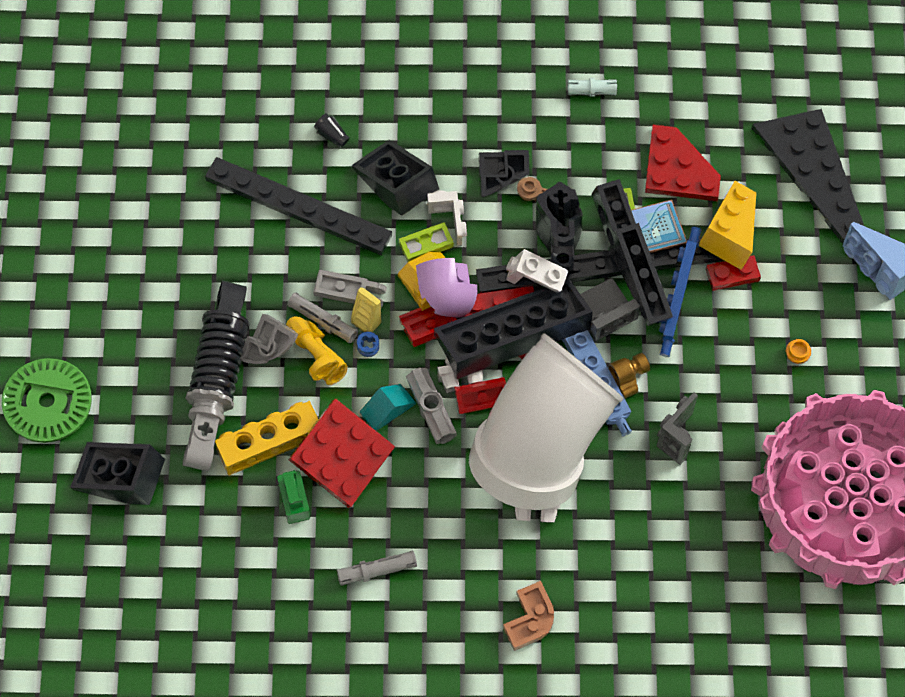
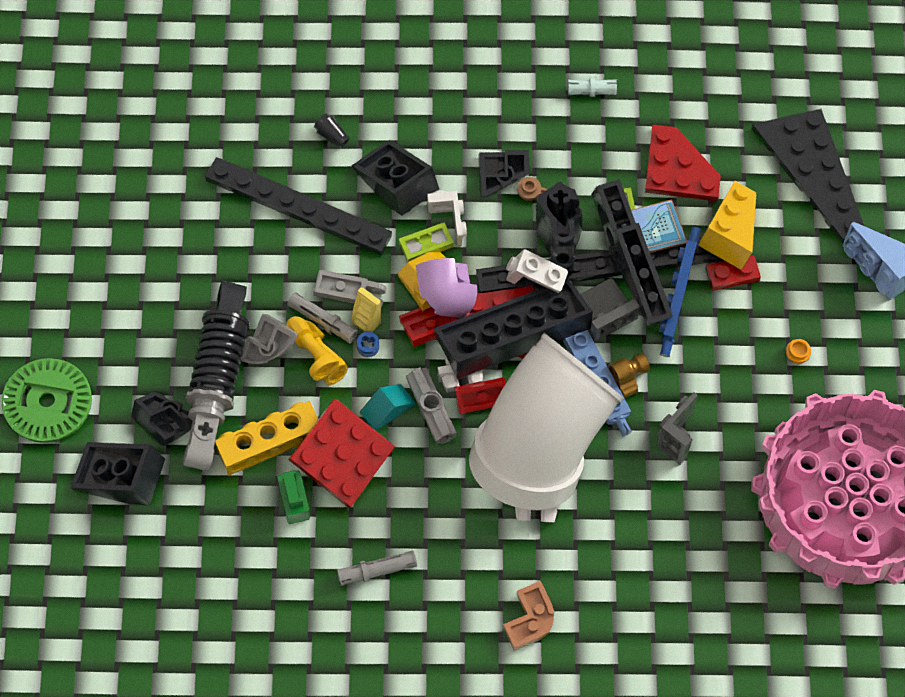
(161, 417): none -> black slope

